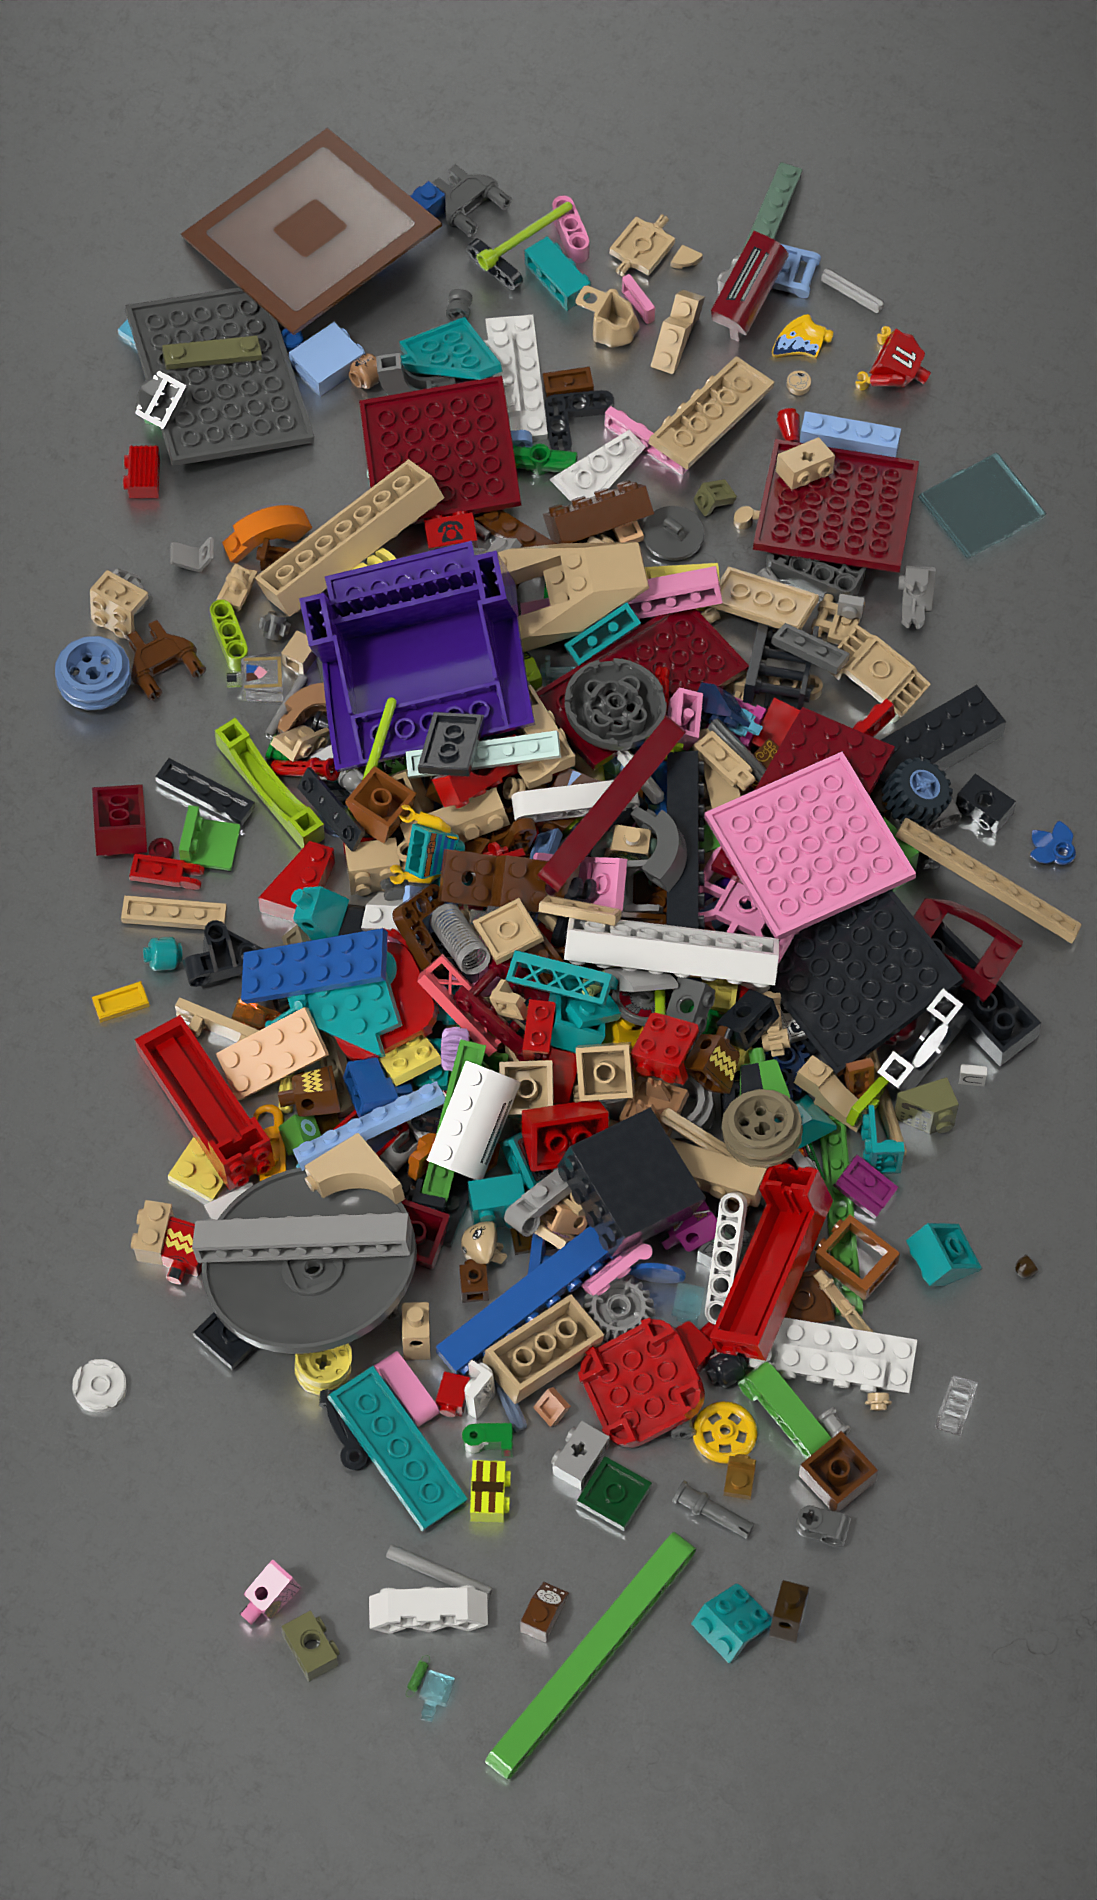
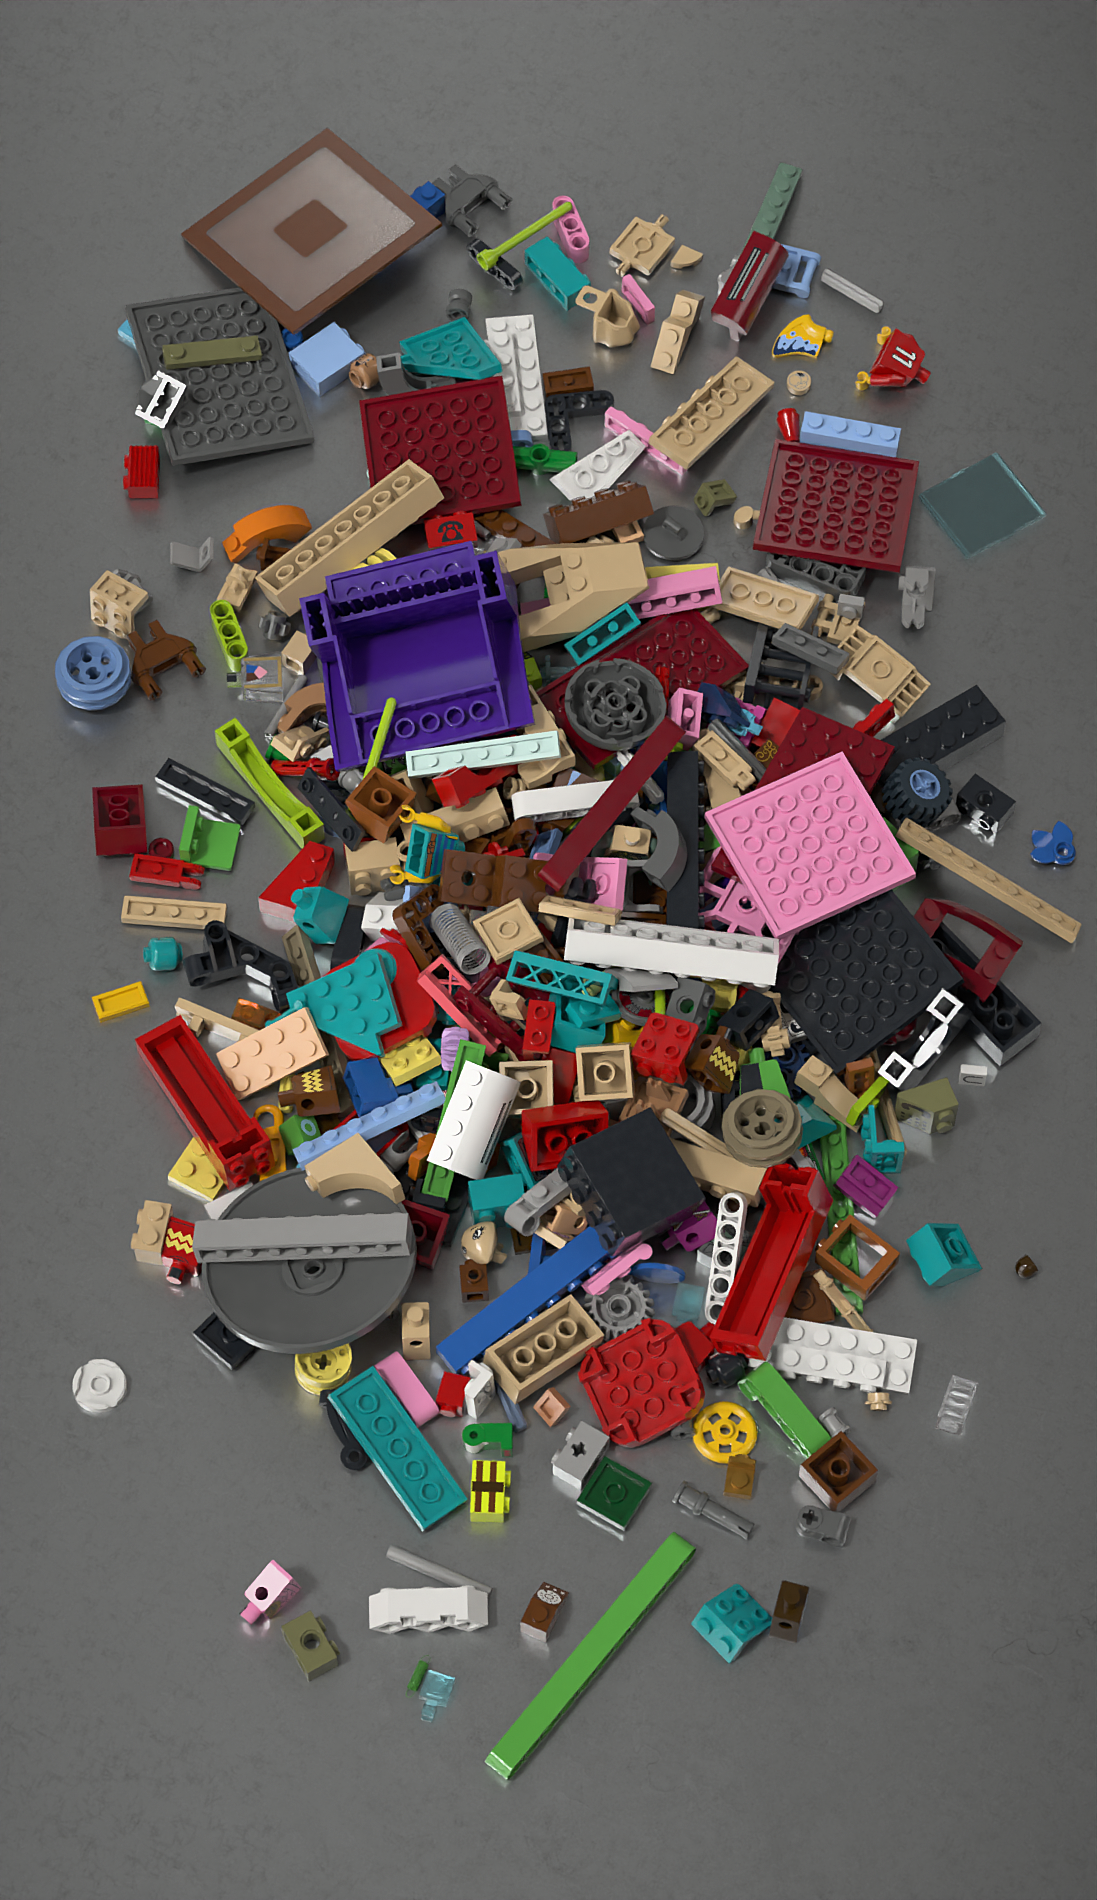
(314, 966): blue plate -> none
(451, 744): black tile -> none
(805, 463): tan brick -> none

